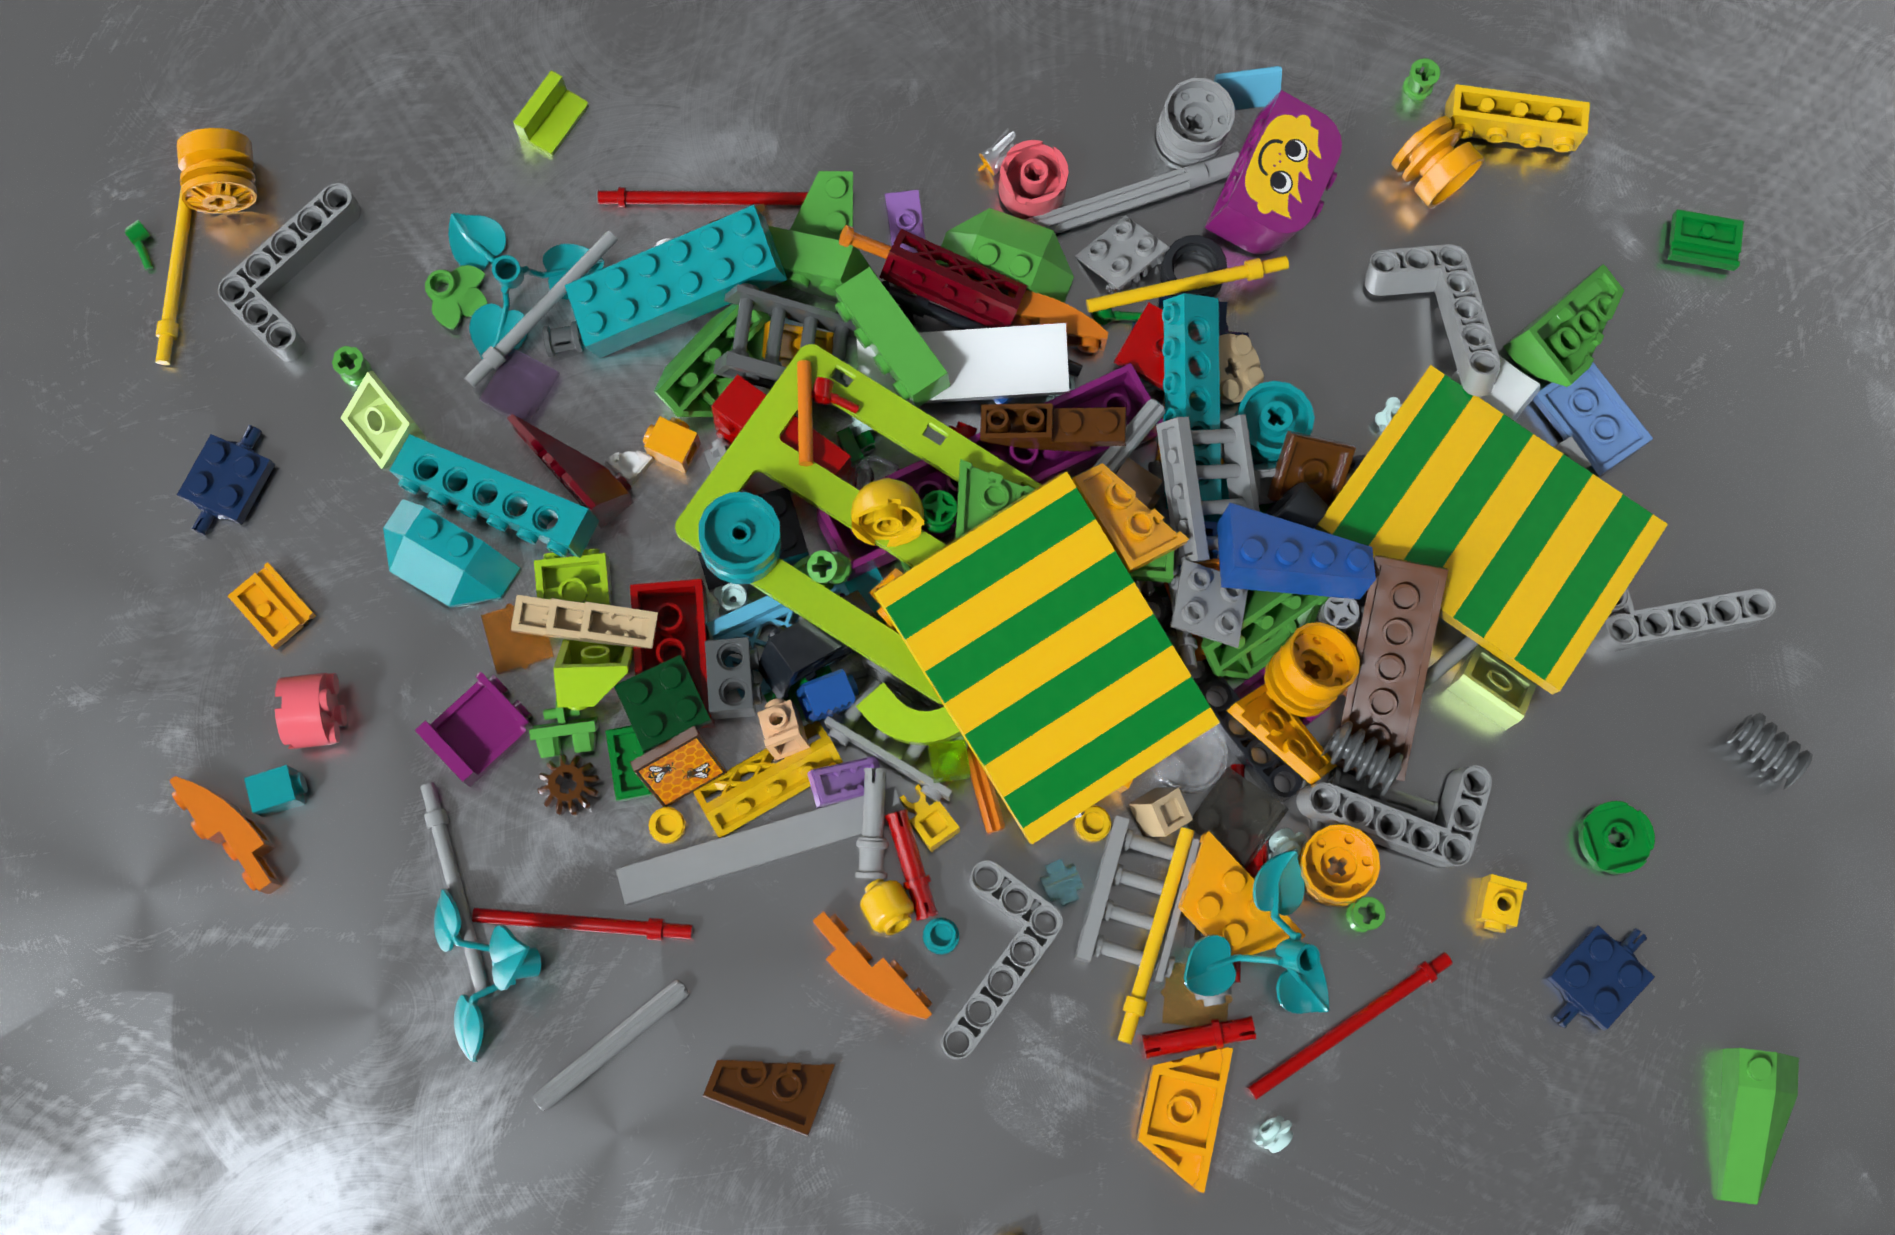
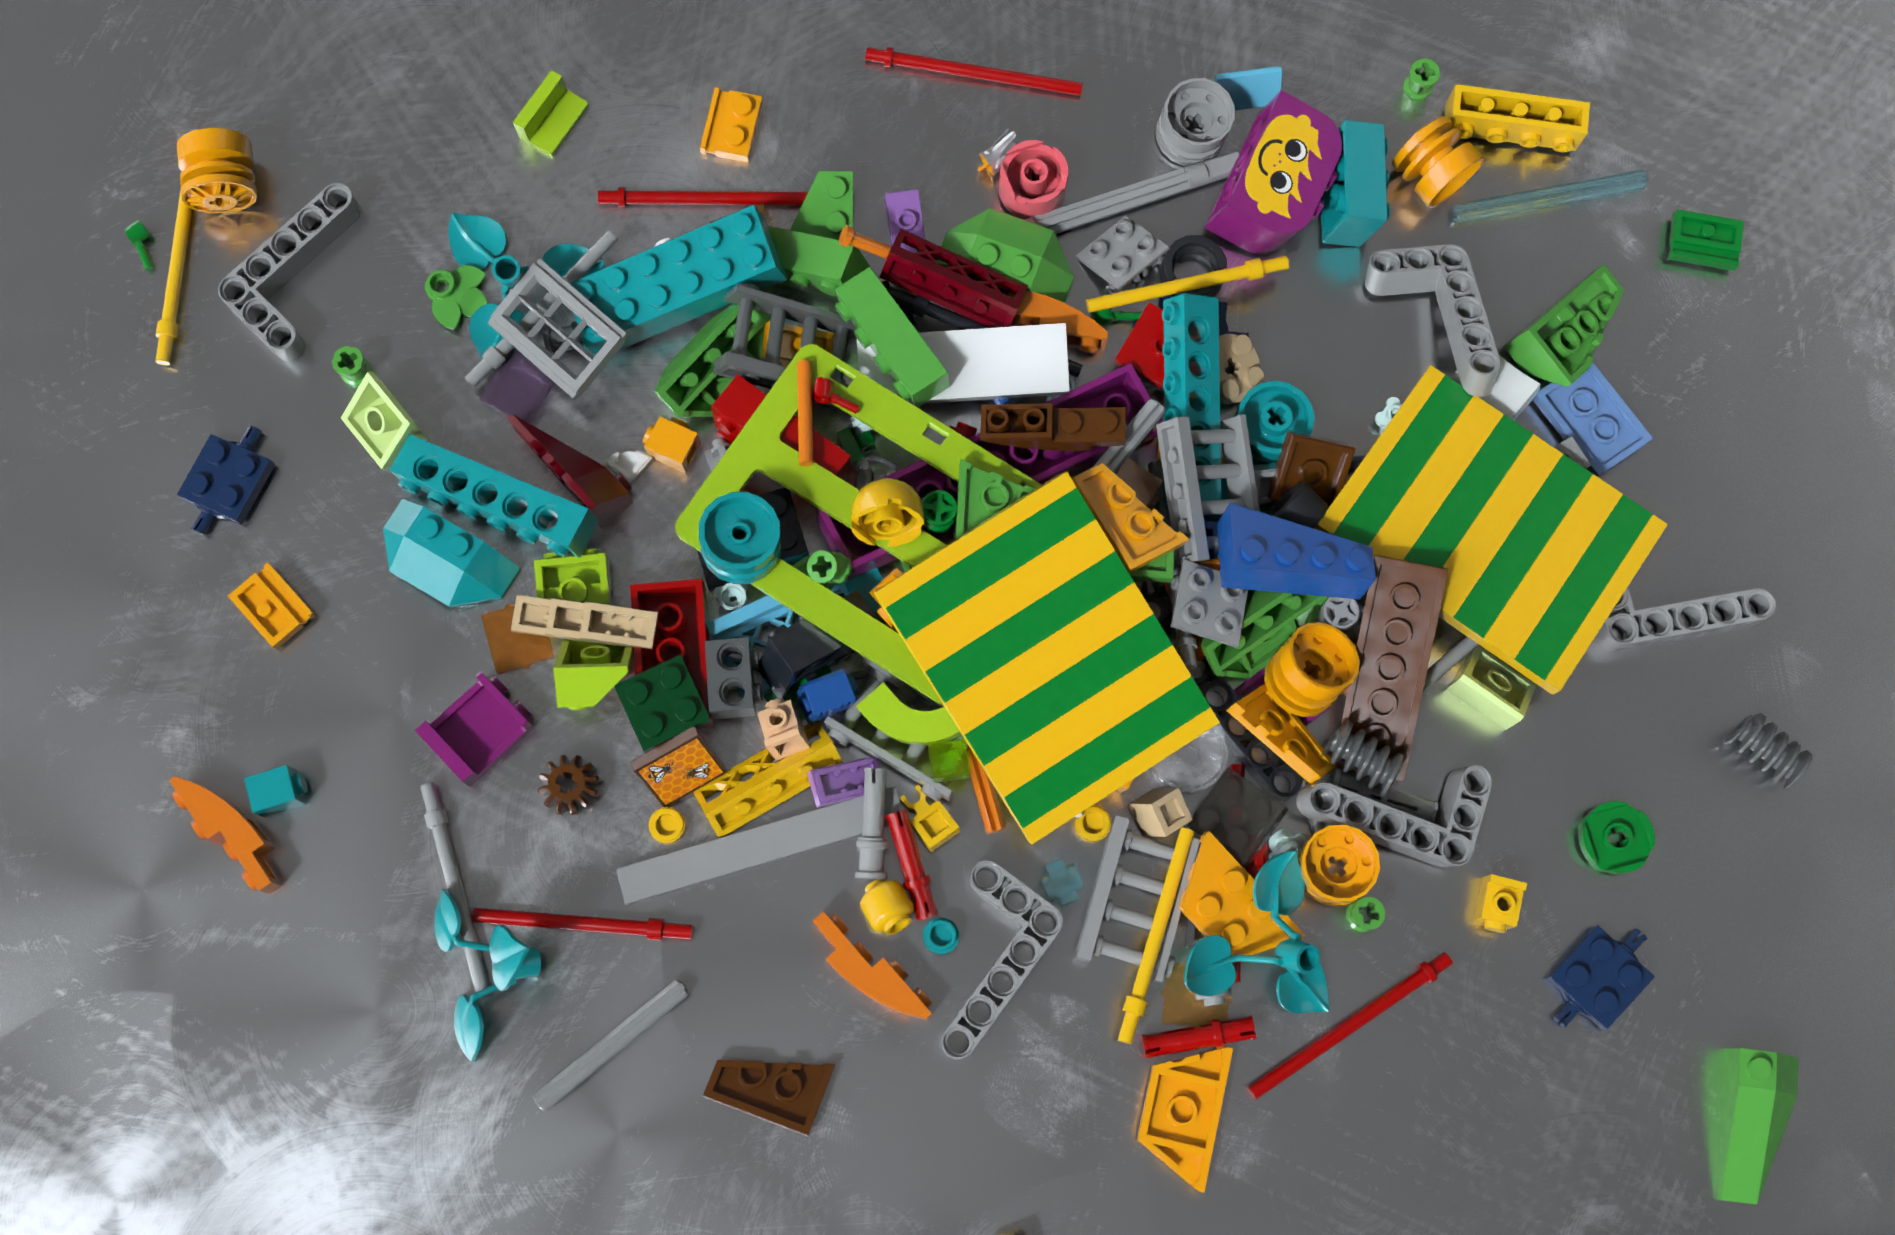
(309, 710): coral brick -> none
(548, 734): bright green hips -> none
(578, 304): none -> light grey piece
(622, 749): green plate -> none
(731, 125): none -> light orange plate
(890, 57): none -> red bar
(1275, 1134): light aqua plate -> none
(1358, 197): none -> teal brick
(1549, 196): none -> clear light blue axle

